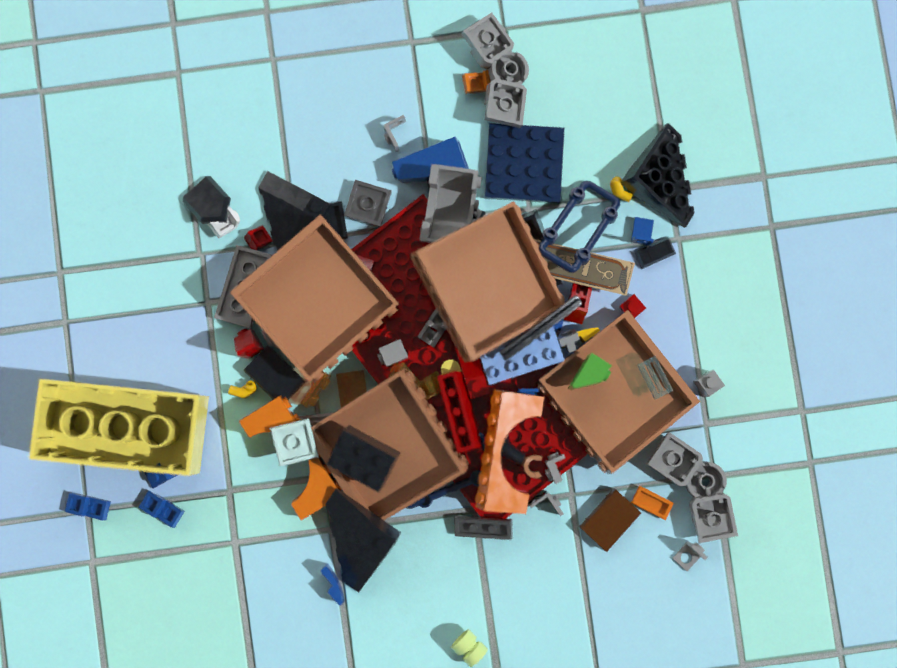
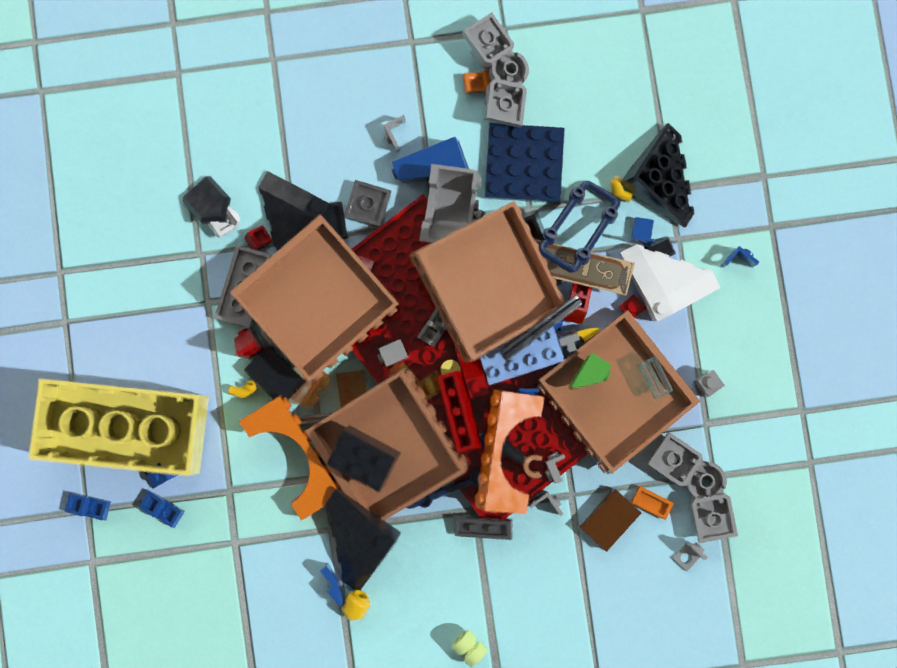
(294, 442): light aqua tile -> none
(356, 605): none -> yellow head
(666, 282): none -> white slope
(745, 254): none -> blue bracket

